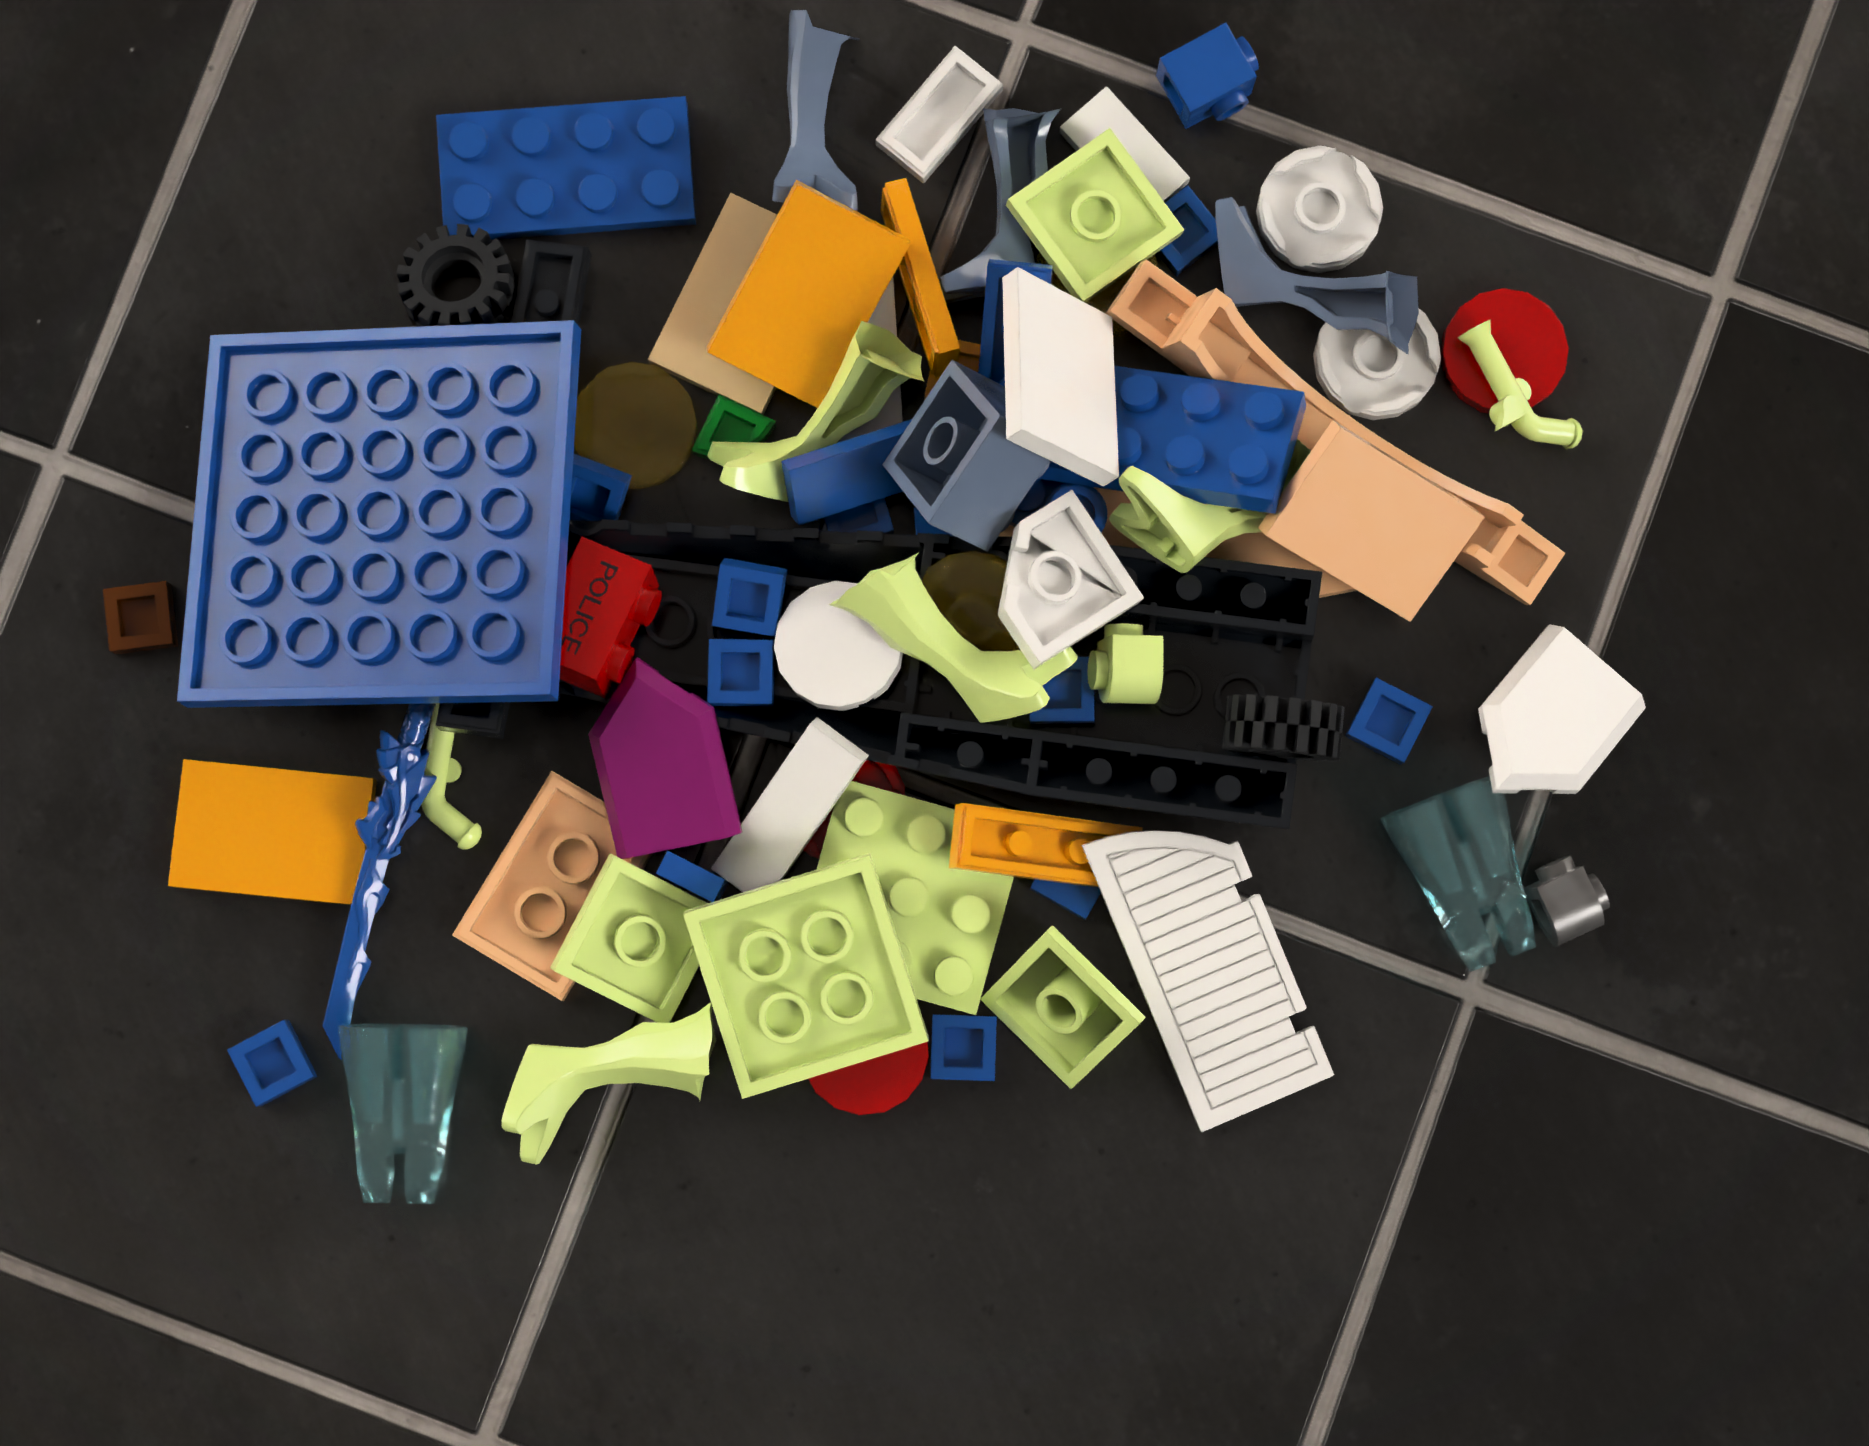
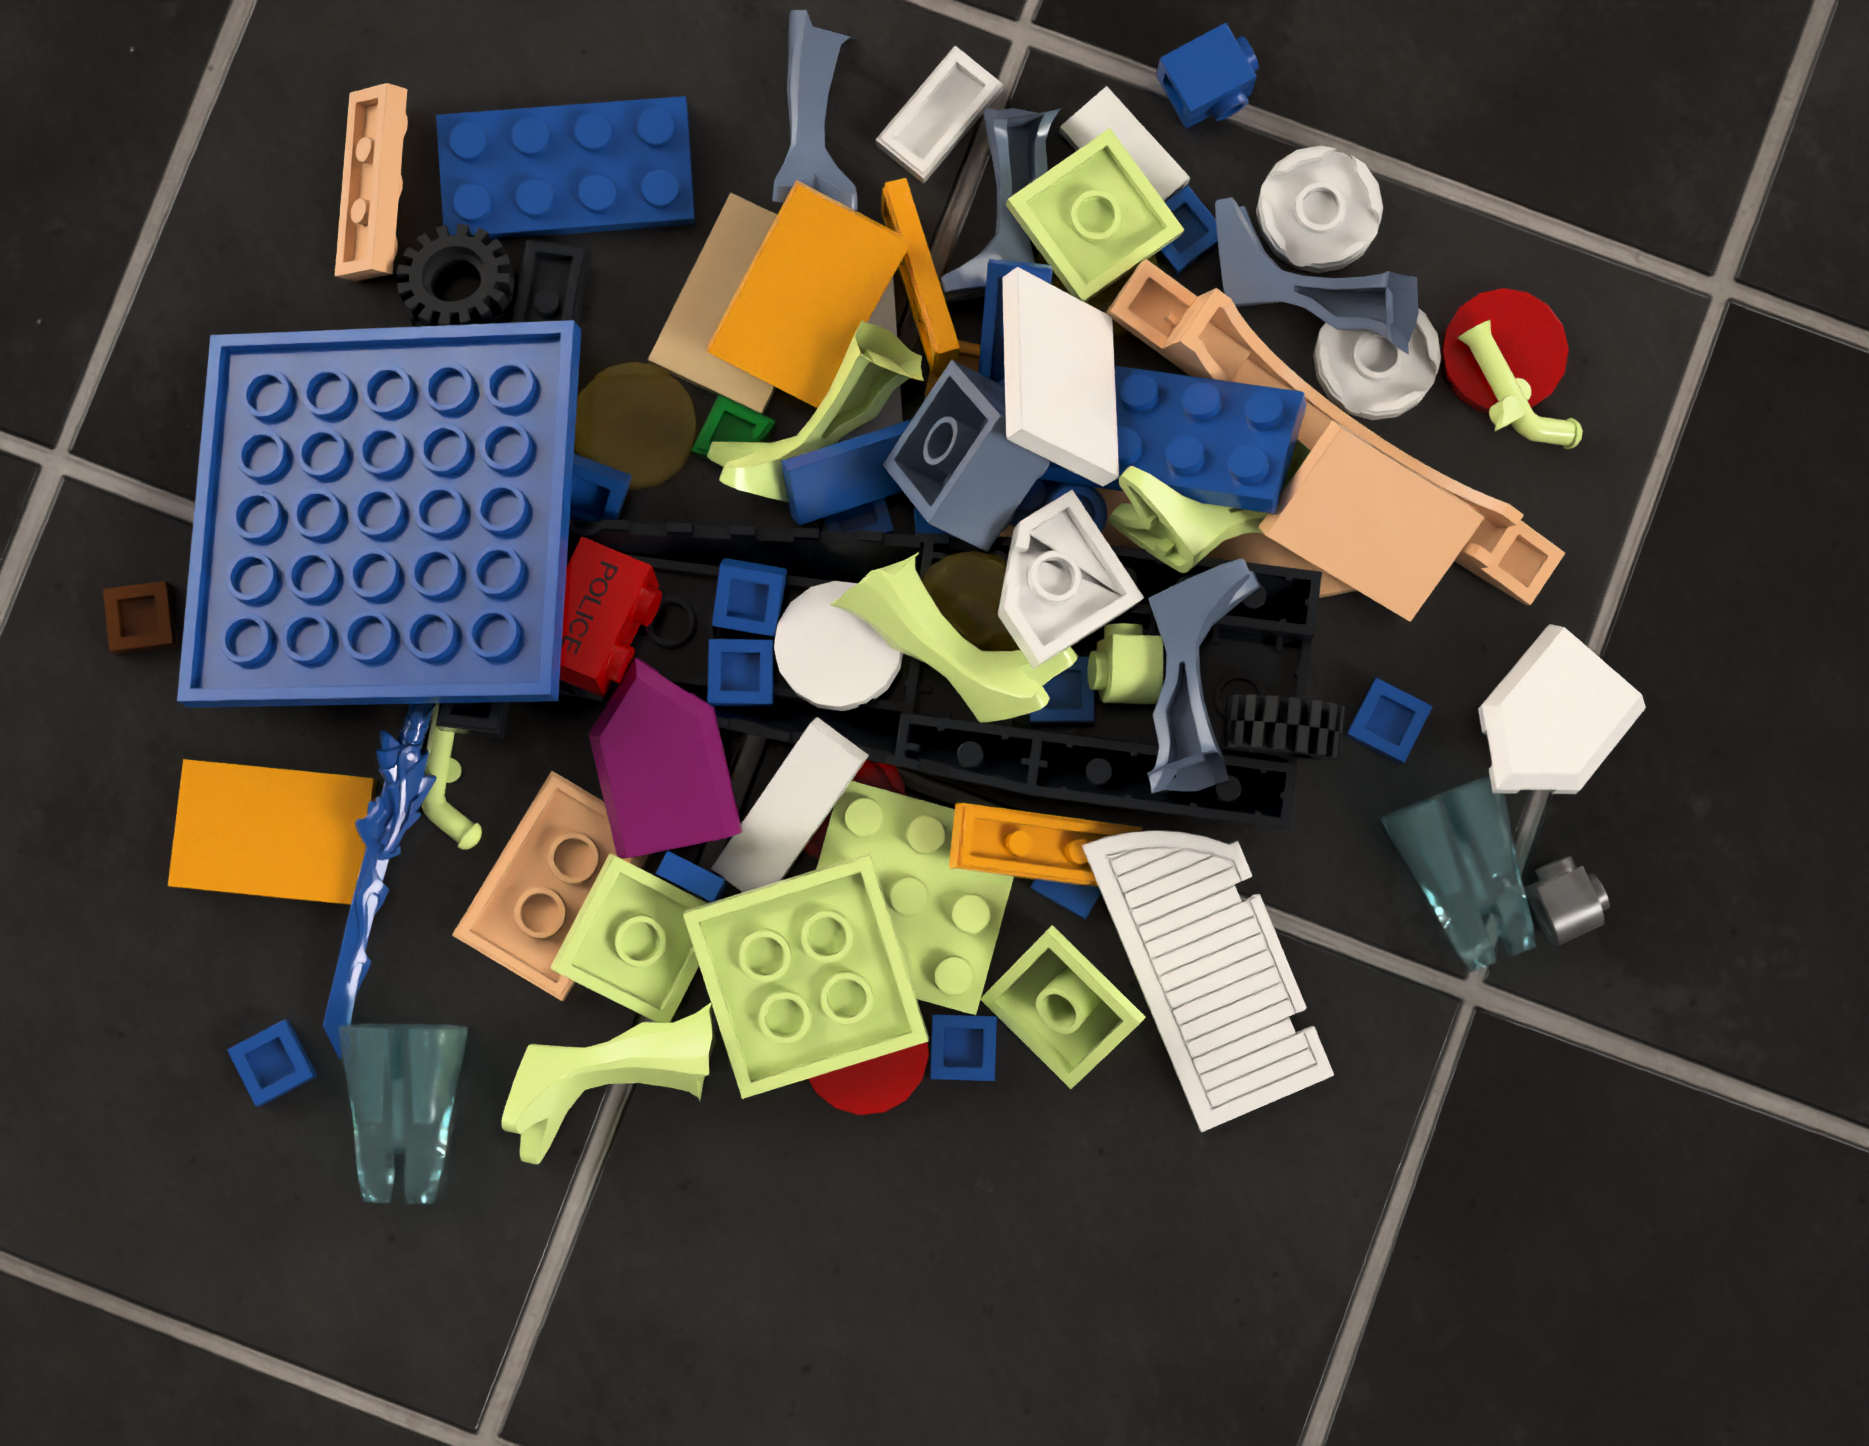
(371, 182): none -> light nougat plate
(1180, 716): none -> sand blue animal

